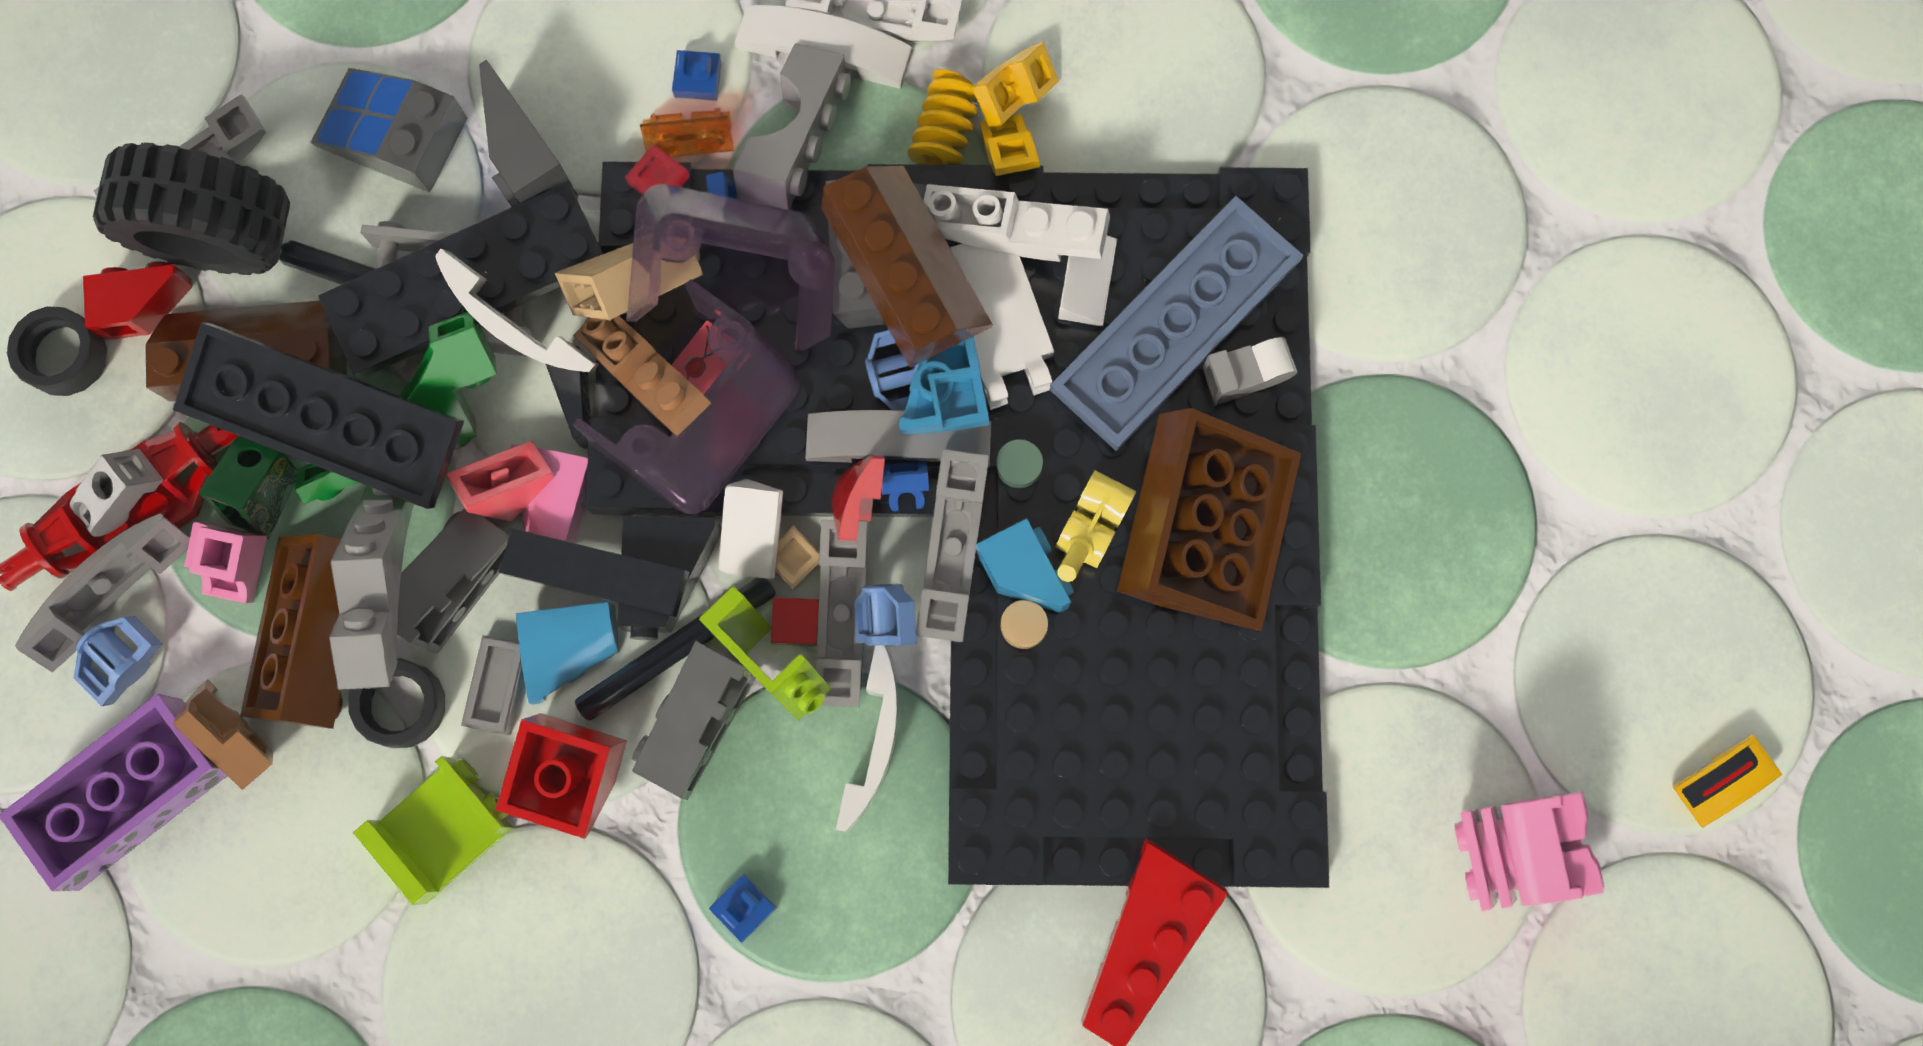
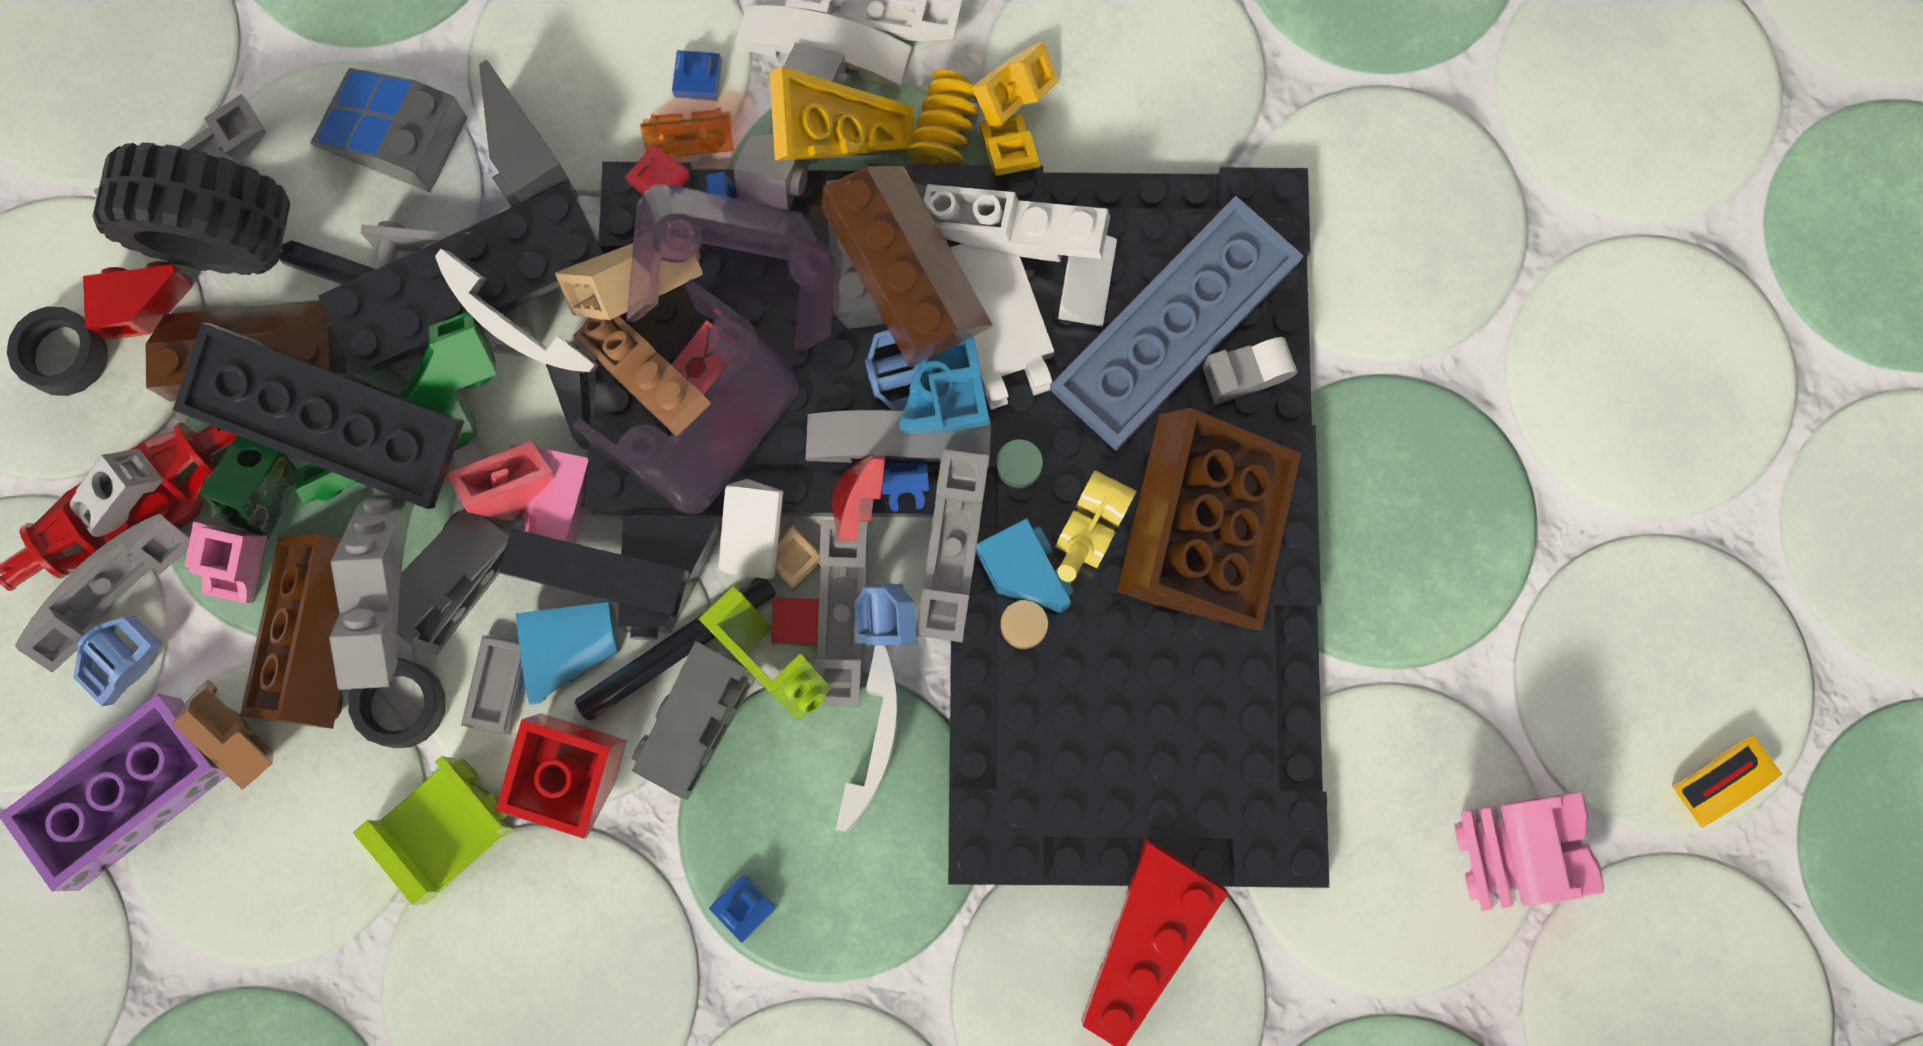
(834, 120): none -> yellow wing

